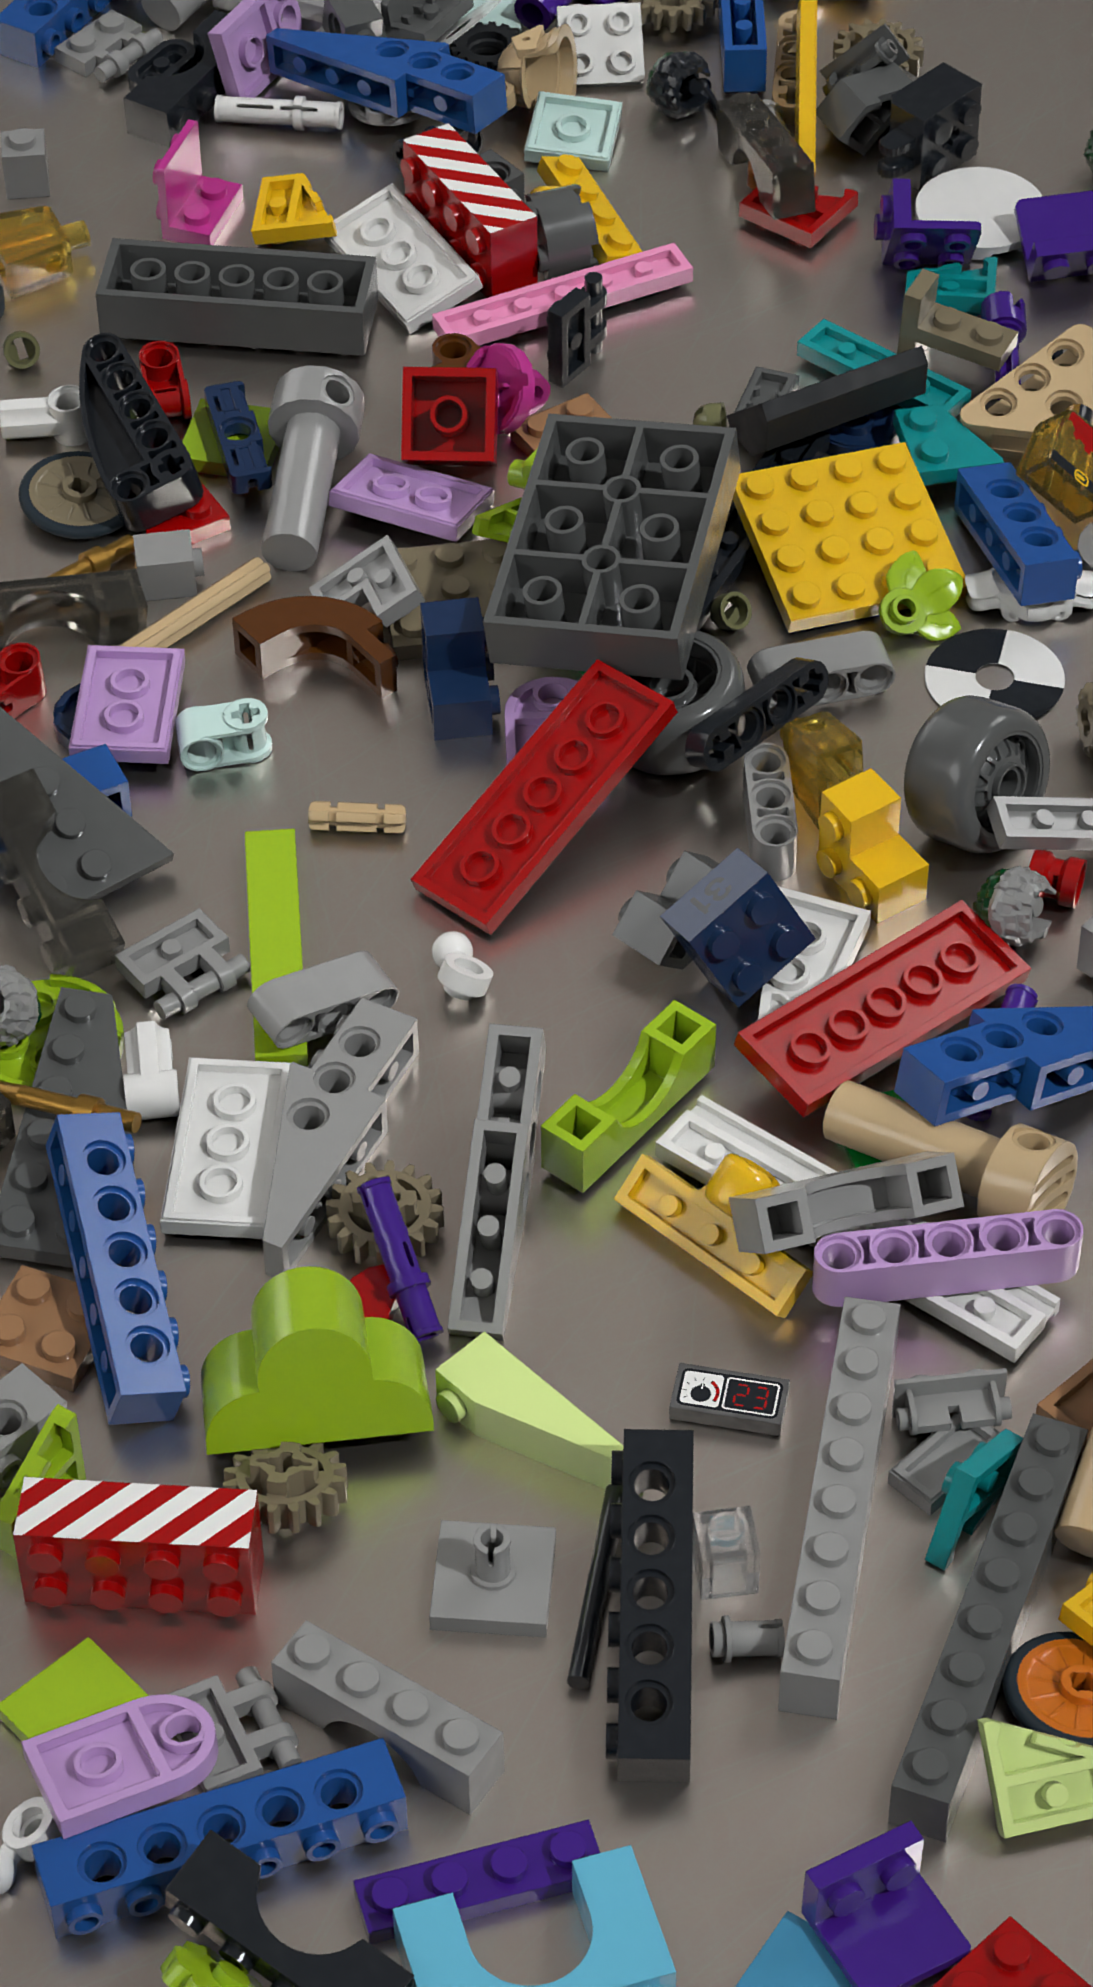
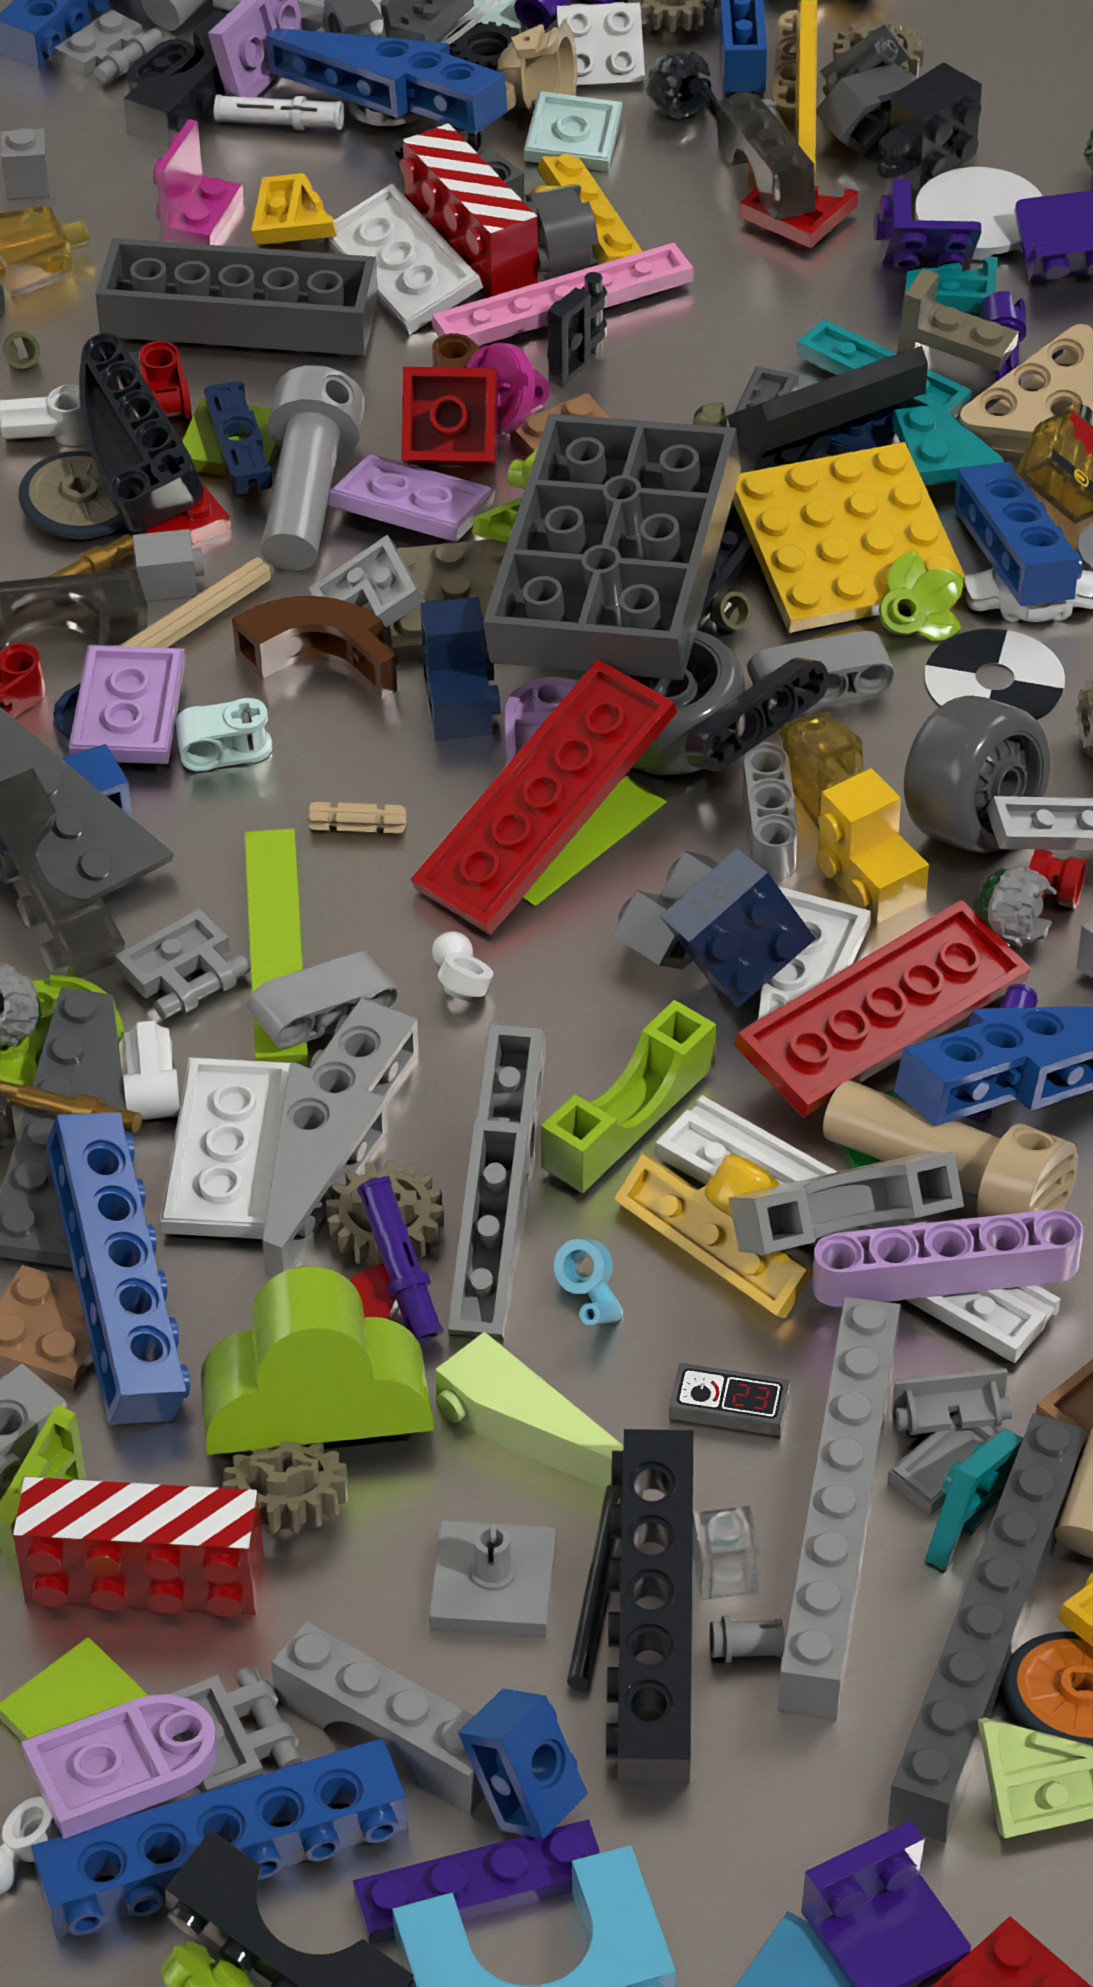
(523, 1763): none -> blue brick
(572, 1278): none -> medium azure plate
(613, 819): none -> lime sticker

